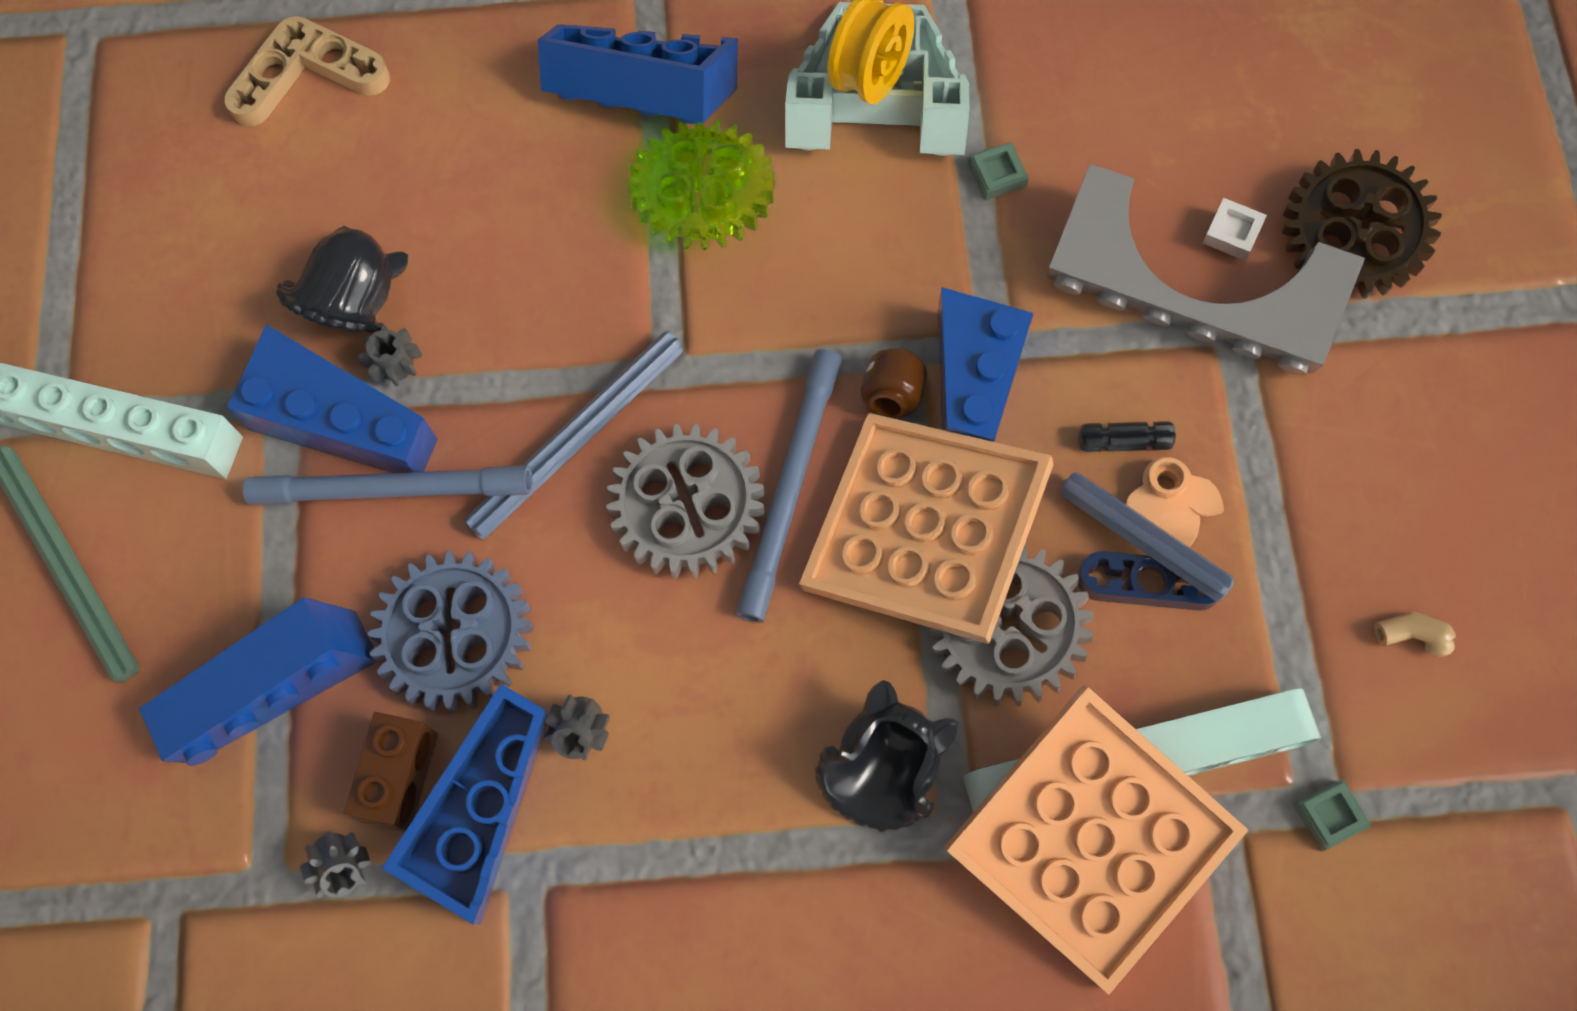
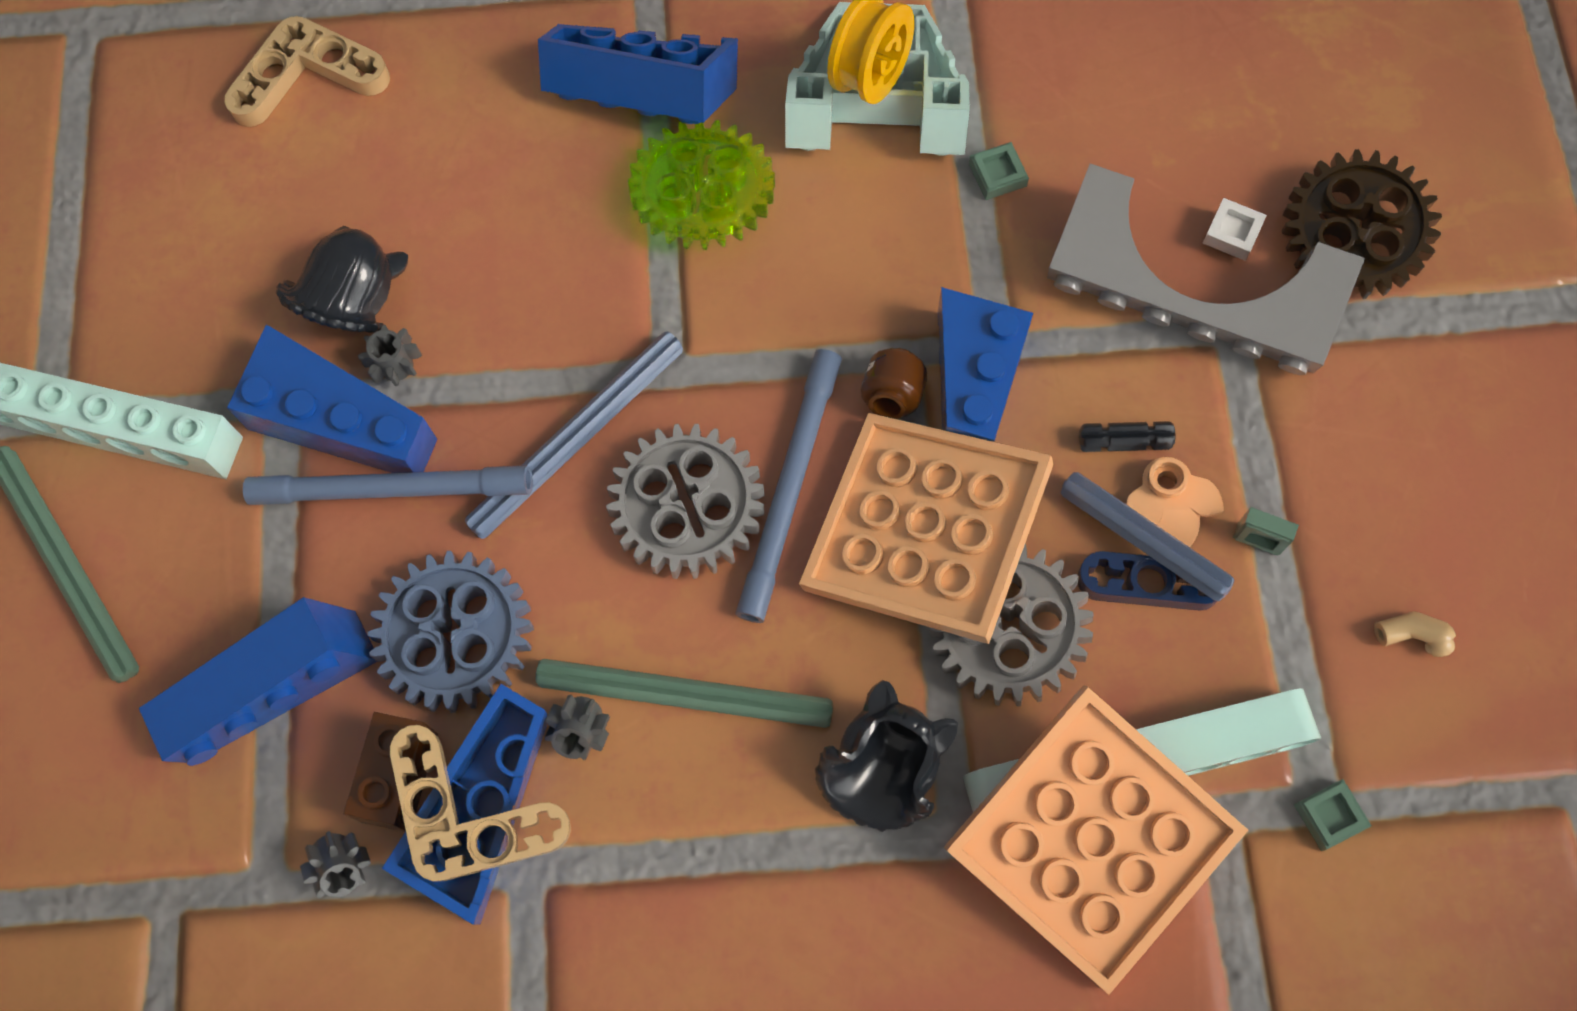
(445, 825): none -> tan beam
(684, 693): none -> sand green axle
(1265, 531): none -> sand green tile

